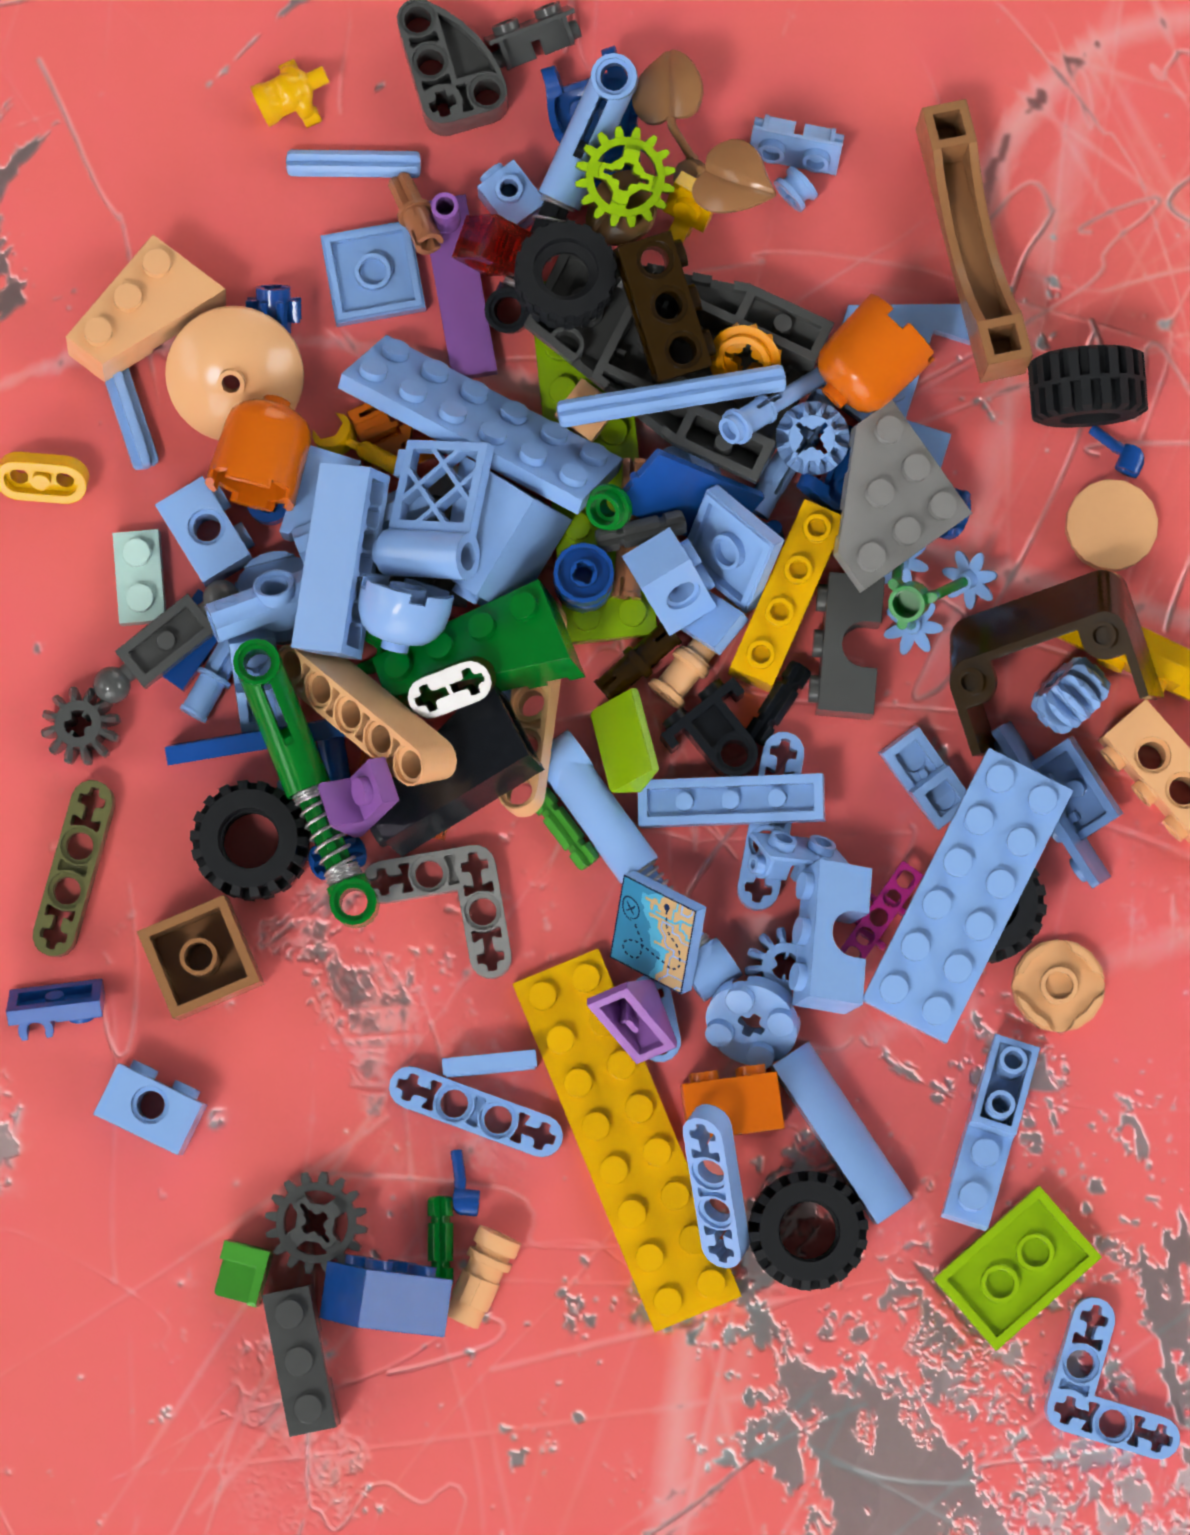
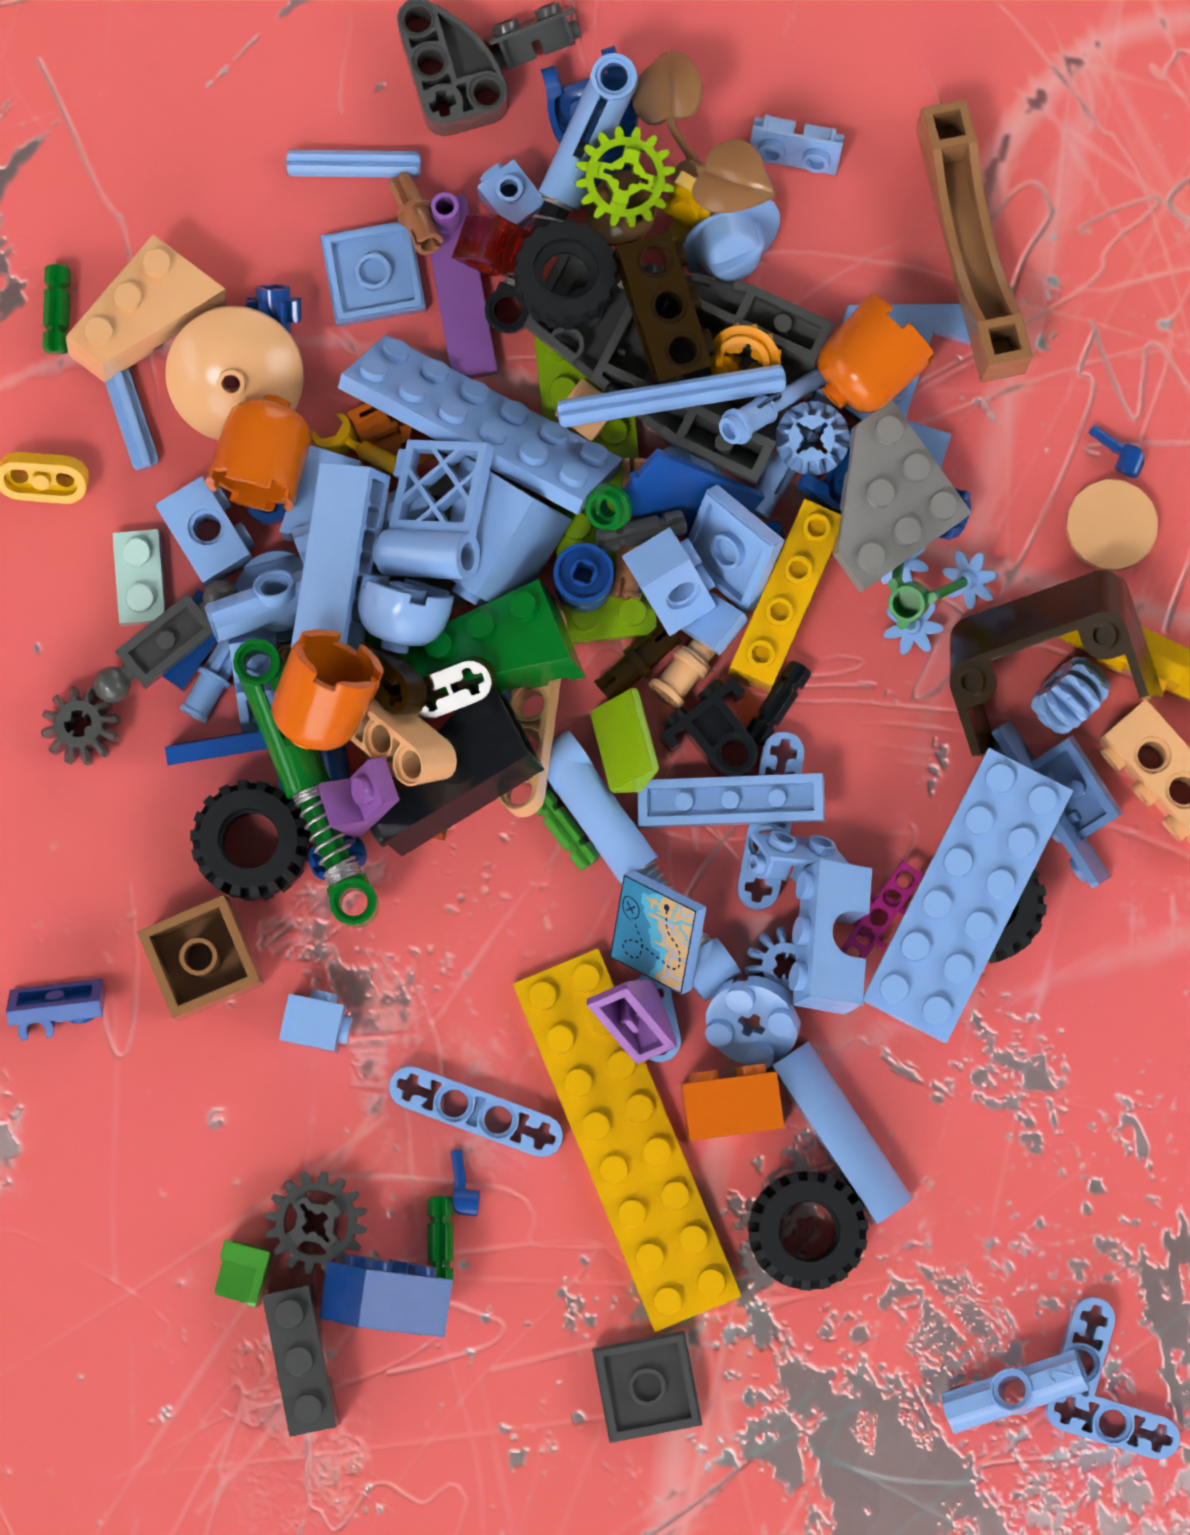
(56, 308): none -> green axle
(82, 870): olive beam -> none
(123, 1100): light blue brick -> none
(290, 93): yellow piece -> none
(316, 1021): none -> light blue brick
(324, 690): none -> orange cylinder
(401, 686): none -> dark brown beam
(454, 881): light grey beam -> none
(481, 1276): light nougat axle -> none
(489, 1063): light blue tile -> none
(647, 1386): none -> dark grey plate
(707, 1186): light blue beam -> none
(732, 243): none -> light blue piece
(795, 189): light blue bush -> none
(842, 686): dark grey arch -> none
(924, 776): light blue slope -> none
(986, 1402): none -> light blue piece
(989, 1132): light blue slope -> none
(1017, 1268): lime plate -> none
(1058, 985): light nougat tile -> none
(1087, 386): black tyre -> none

